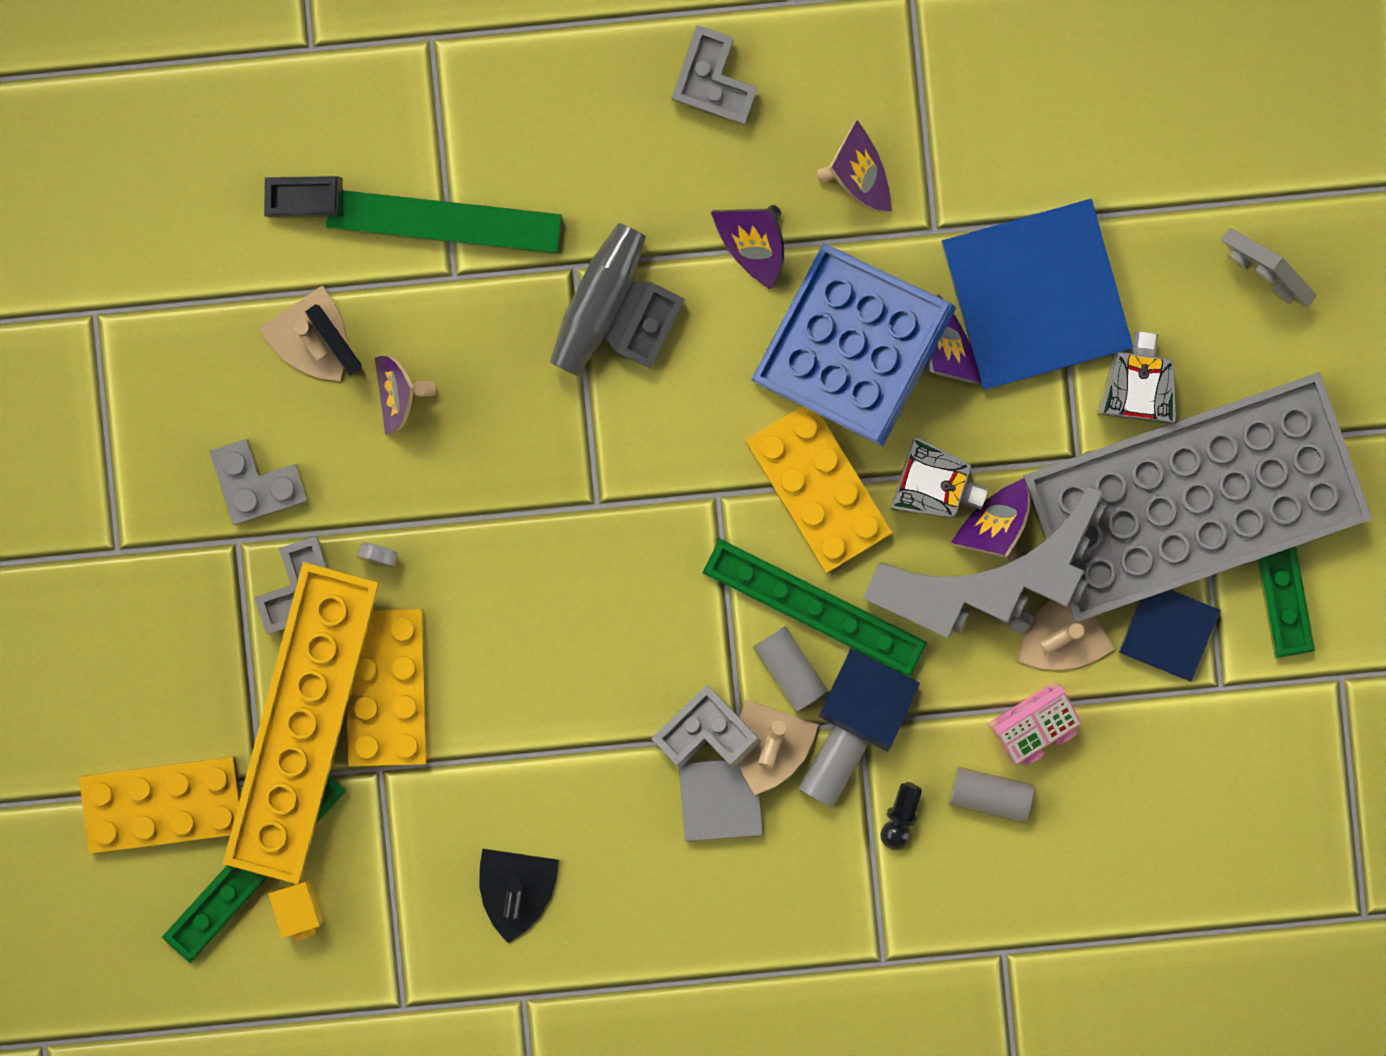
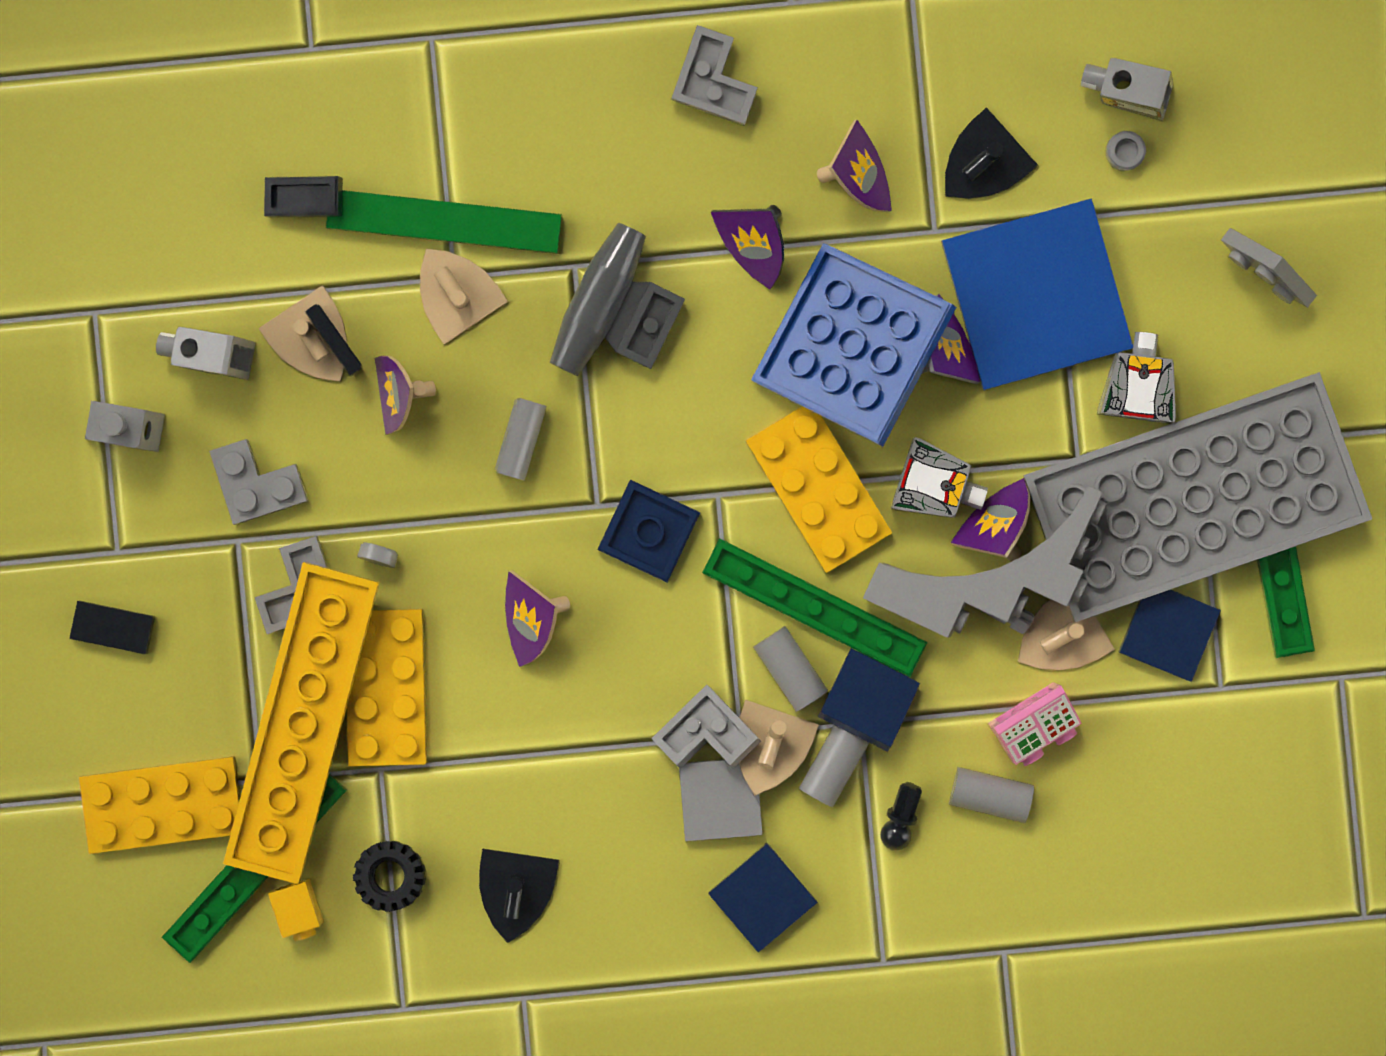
(112, 627): none -> black tile
(124, 426): none -> light grey torso
(207, 352): none -> light grey torso
(365, 876): none -> black tyre
(456, 293): none -> tan shield
(520, 438): none -> light grey brick
(530, 618): none -> dark purple shield
(648, 531): none -> dark blue tile
(762, 897): none -> dark blue tile
(985, 160): none -> black shield
(1125, 151): none -> light grey tile
(1146, 94): none -> light grey torso

